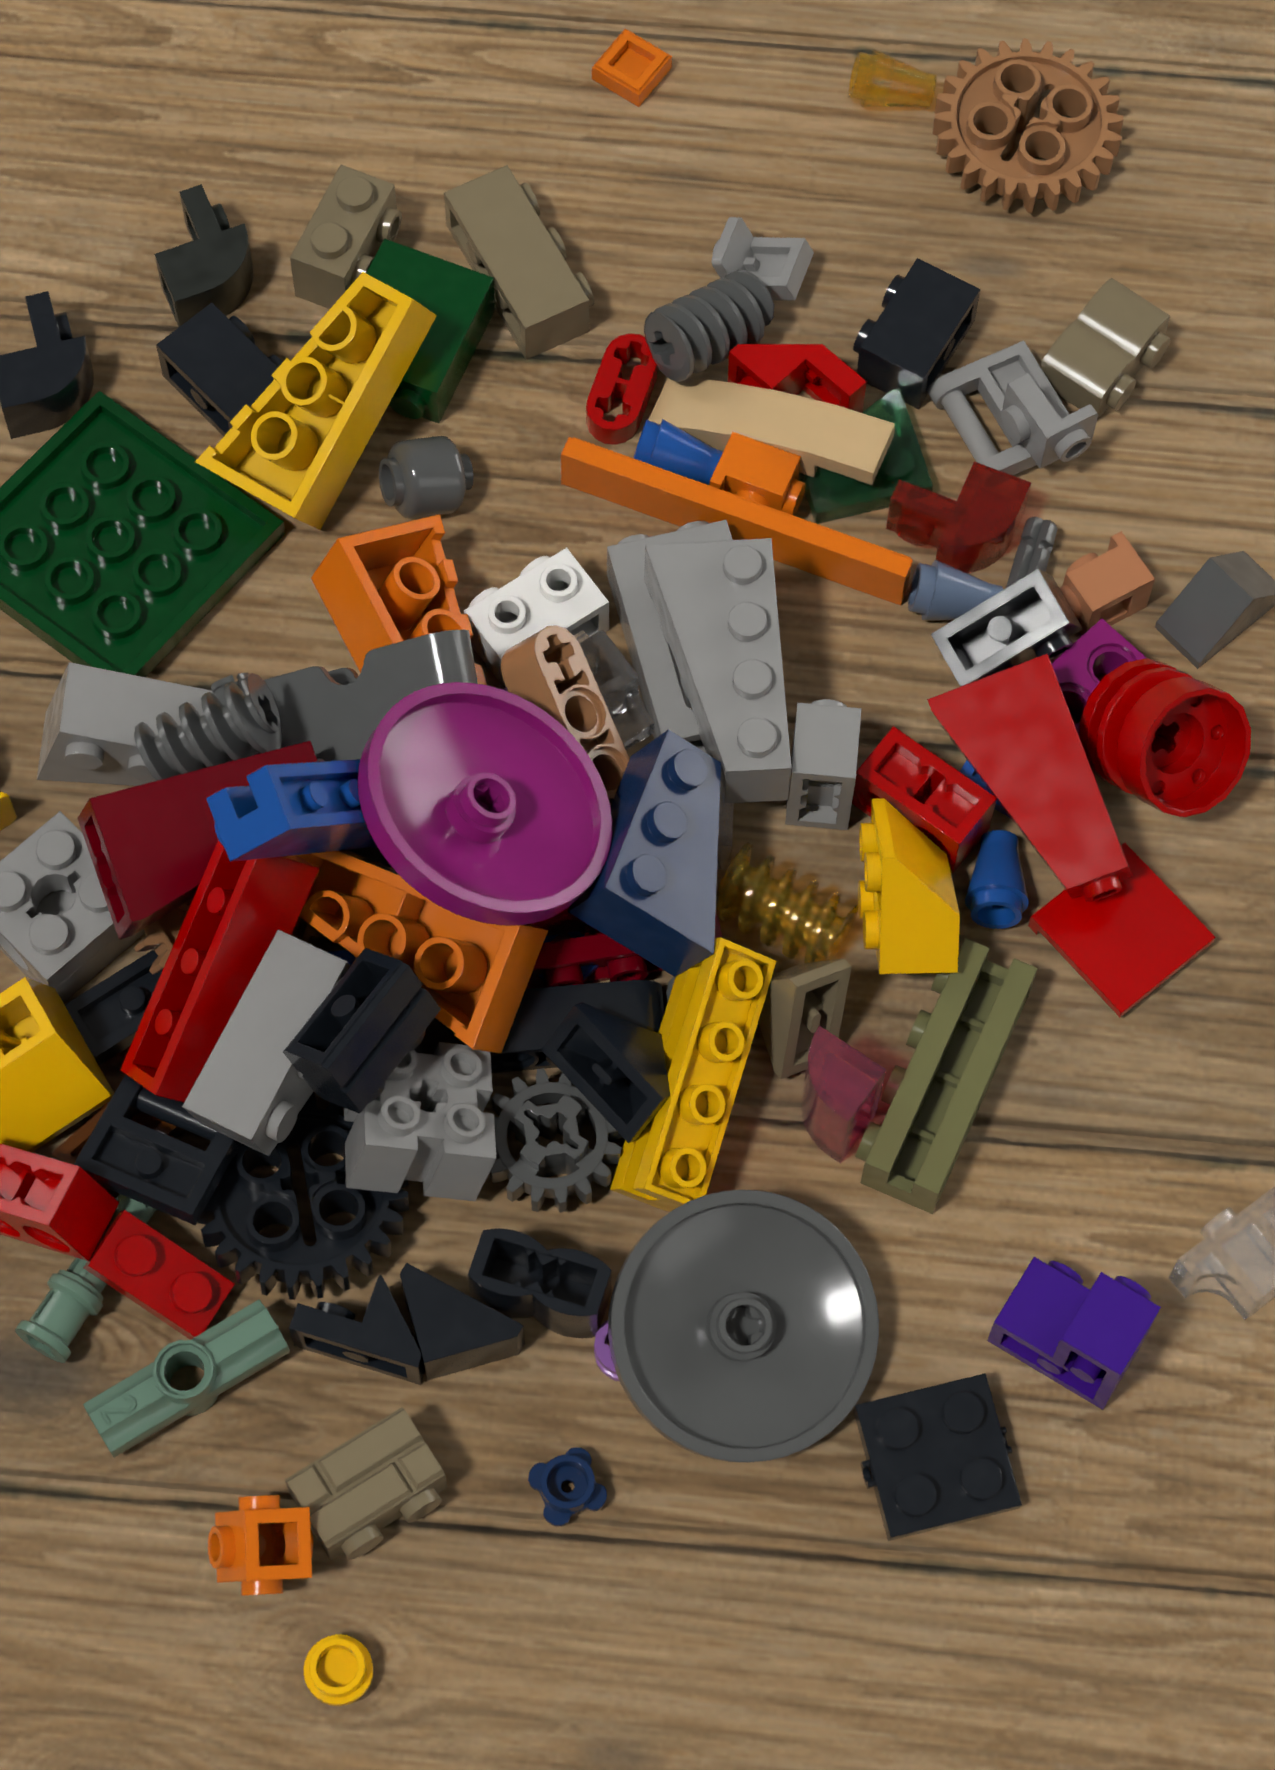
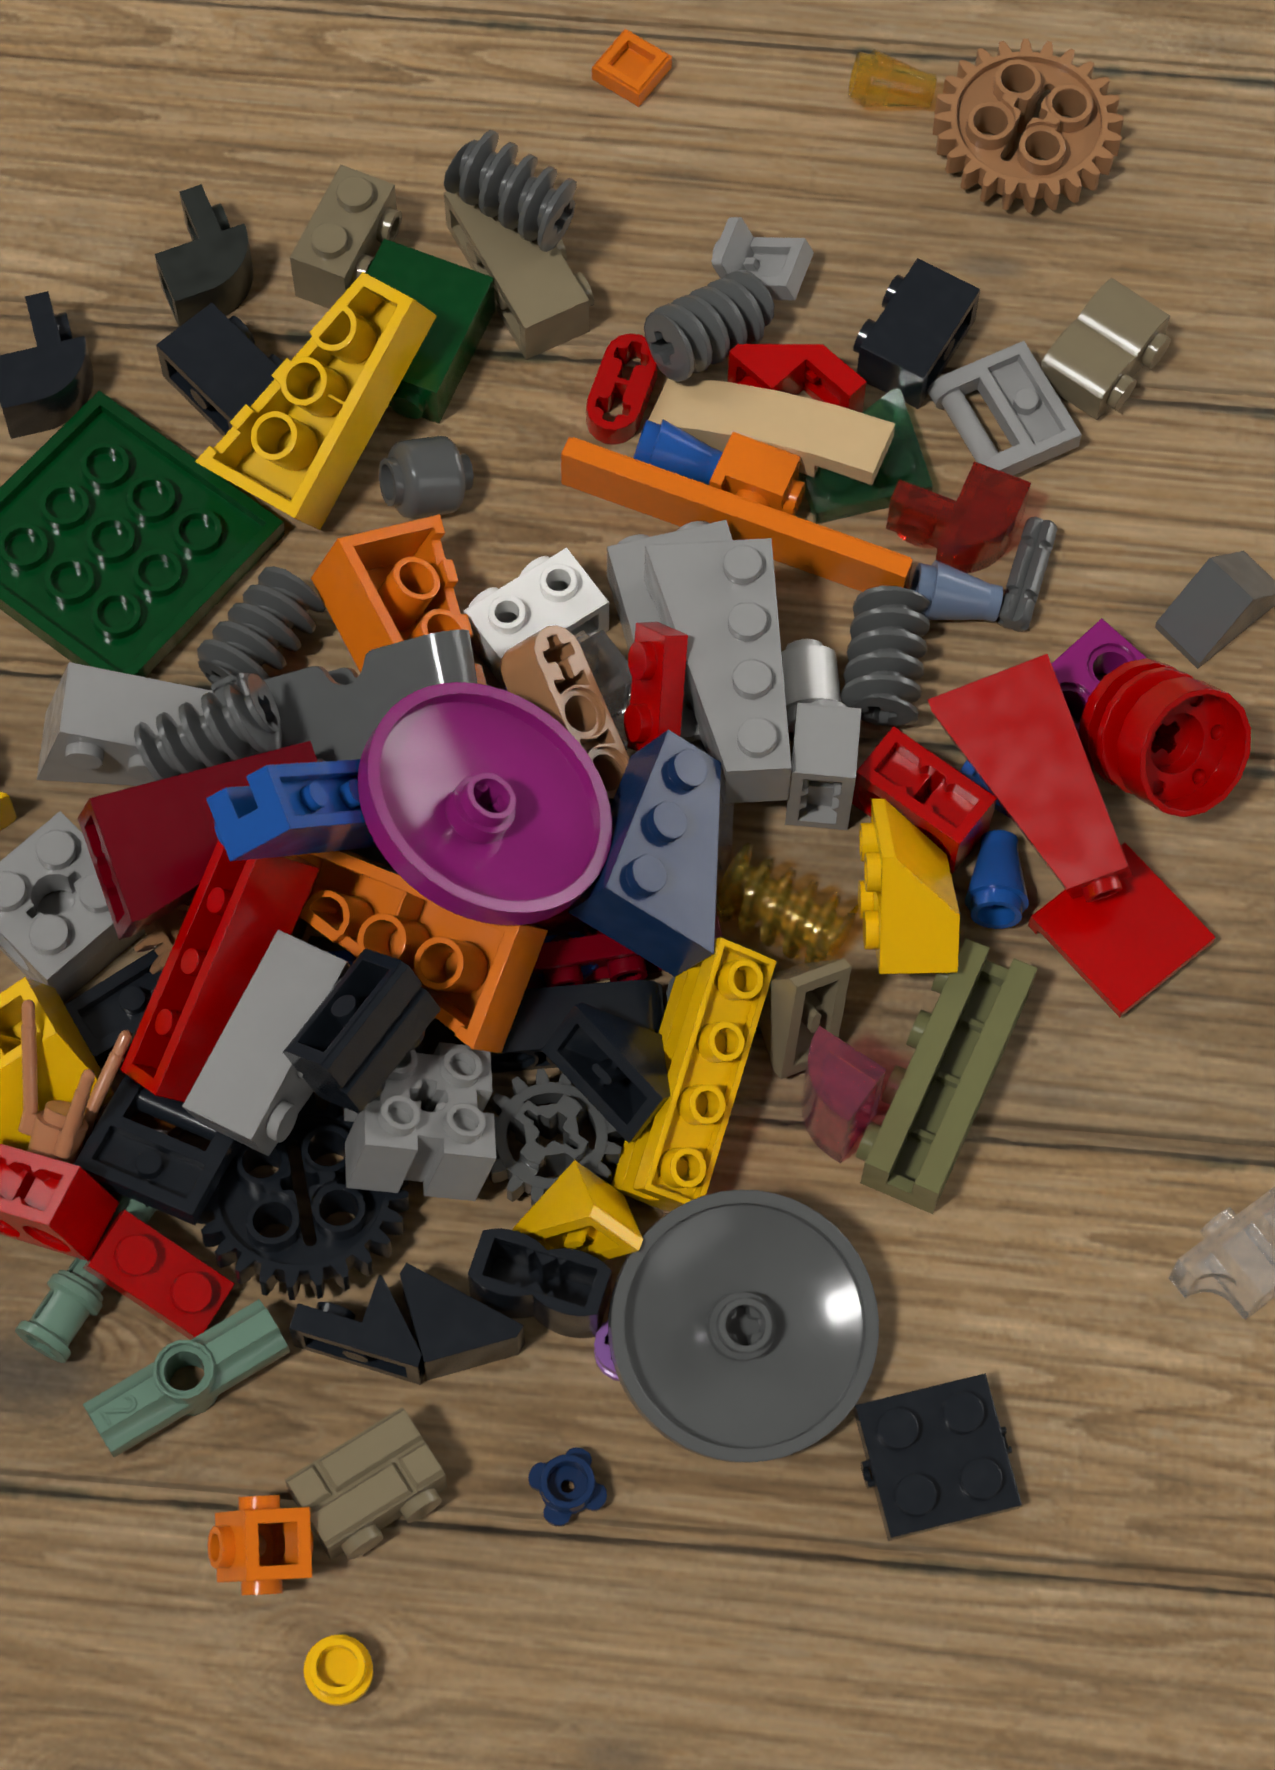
(62, 1125): none -> nougat plant
(260, 626): none -> dark grey piece
(512, 190): none -> dark grey piece
(582, 1215): none -> yellow slope
(657, 683): none -> red plate
(808, 675): none -> white brick
(886, 655): none -> dark grey piece
(1008, 629): brick -> none
(1036, 424): light grey bracket -> none
(1073, 1331): dark purple brick -> none
(1107, 584): nougat brick -> none

